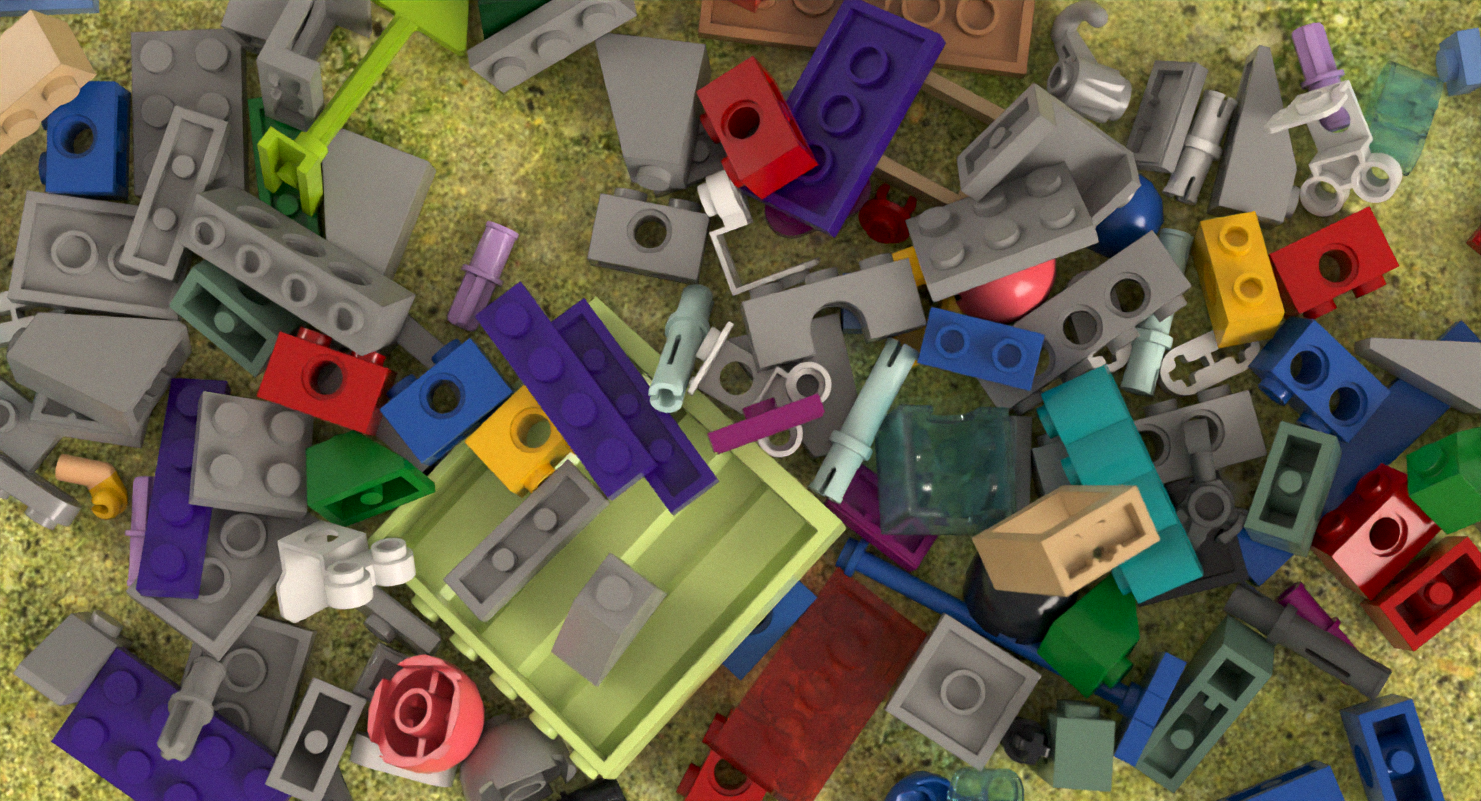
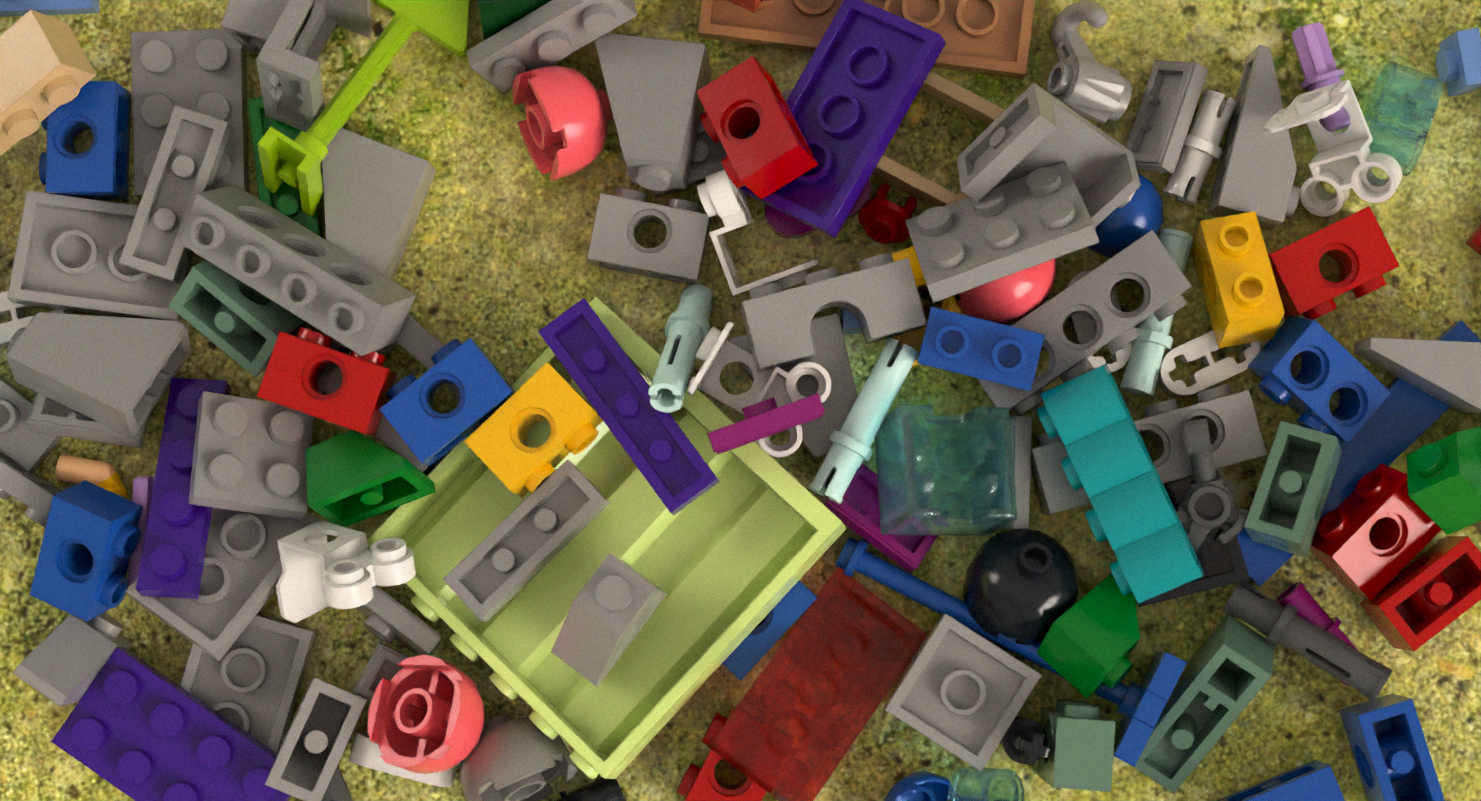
(86, 550): none -> blue brick
(191, 708): light grey axle -> none
(481, 275): lavender axle -> none
(563, 118): none -> coral cylinder
(566, 391): dark purple plate -> none
(1053, 540): tan window -> none

